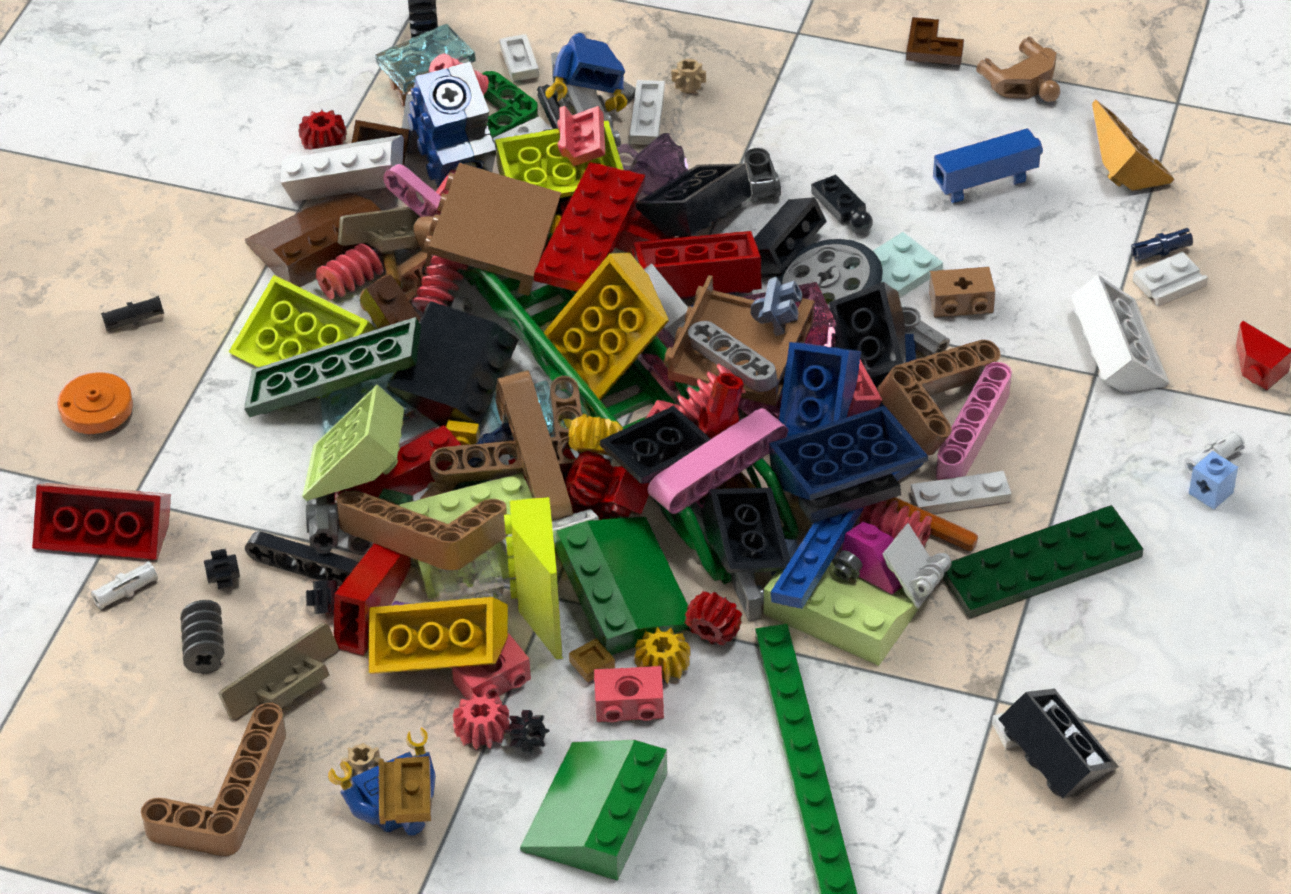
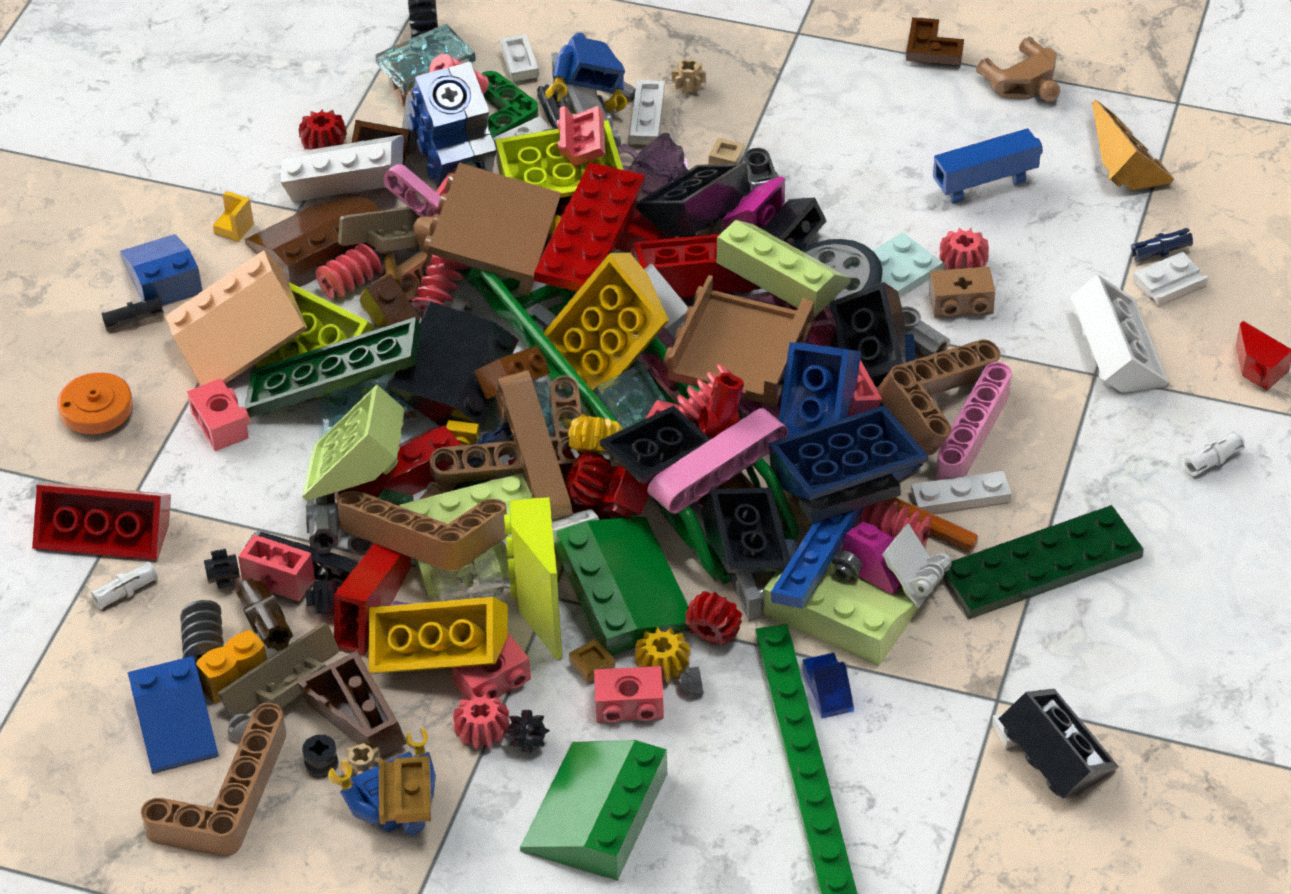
(163, 269): none -> blue slope
(172, 714): none -> blue slope
(218, 414): none -> coral brick
(228, 663): none -> light orange brick
(236, 218): none -> yellow panel
(237, 320): none -> light nougat slope
(237, 727): none -> light grey hinge
(264, 614): none -> dark brown piece
(278, 566): none -> coral brick
(327, 757): none -> black wheel
(353, 703): none -> reddish brown wedge
(528, 359): none -> dark orange brick
(545, 316): none -> sand blue tile
(629, 395): none -> clear light blue plate
(691, 681): none -> dark grey plate
(726, 152): none -> tan plate
(737, 352): light grey beam -> none
(759, 204): none -> dark pink slope
(777, 305): sand blue hips -> none
(778, 266): none -> yellowish green slope
(829, 684): none -> clear blue slope
(842, 203): black plate -> none
(964, 250): none -> coral gear
(1217, 475): light blue brick -> none

